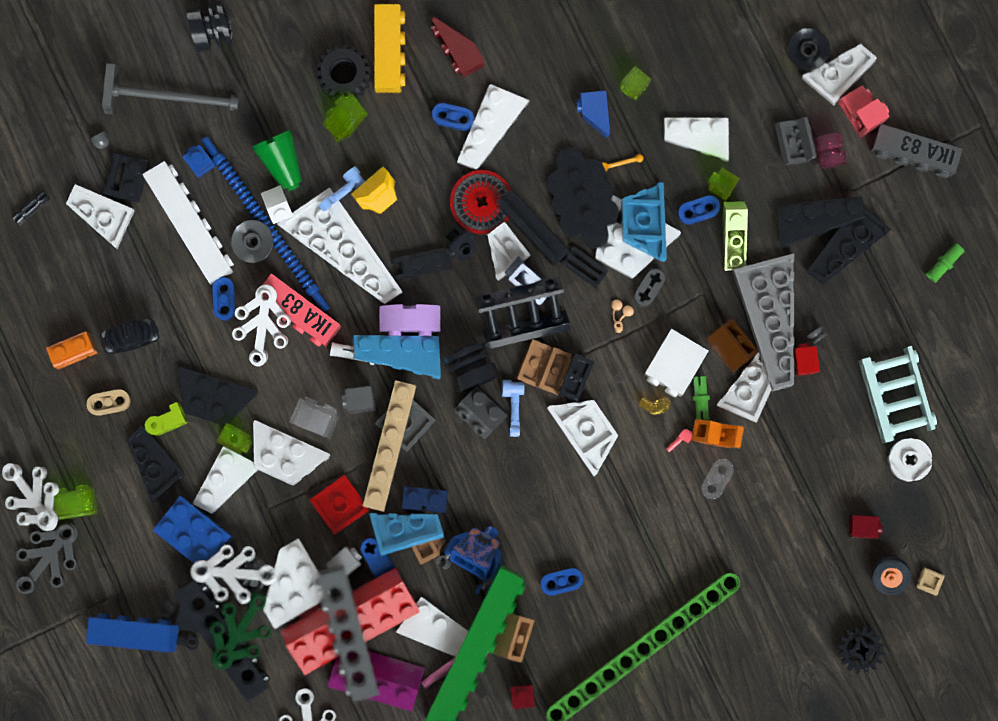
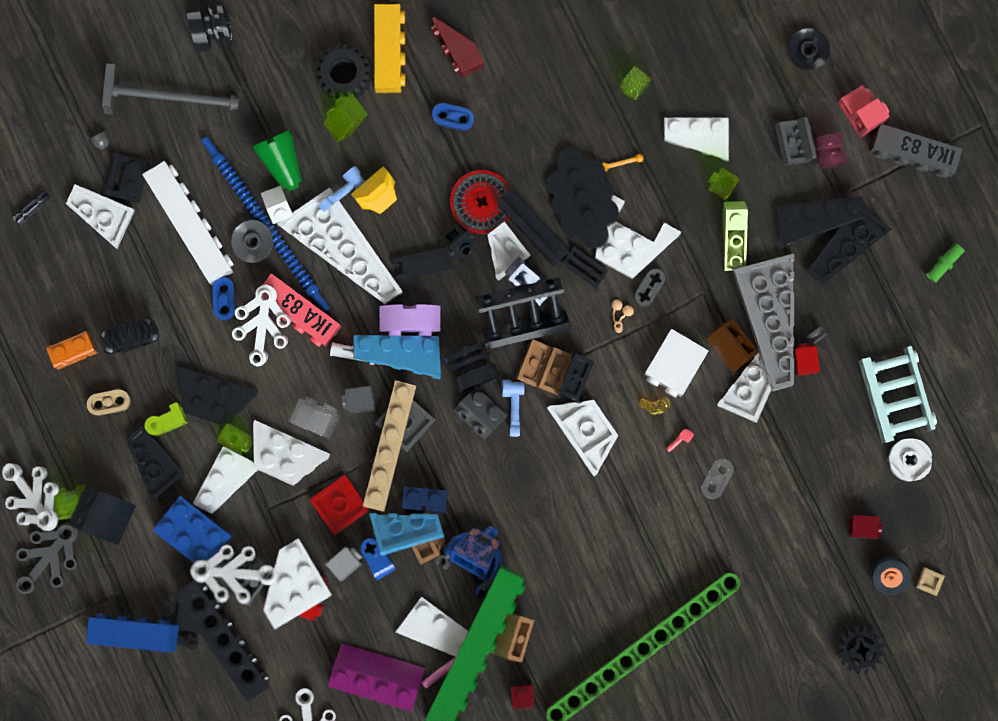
(102, 515): none -> black brick
(198, 160): blue brick -> none
(237, 634): dark green plant -> none
(366, 686): dark grey brick -> none
(378, 606): brick -> none
(492, 121): white wing -> none
(561, 581): blue plate -> none
(595, 111): blue slope -> none
(645, 221): dark azure wing -> none
(698, 210): blue plate -> none
(701, 398): bright green pin -> none
(717, 434): orange brick -> none
(839, 75): white wing -> none

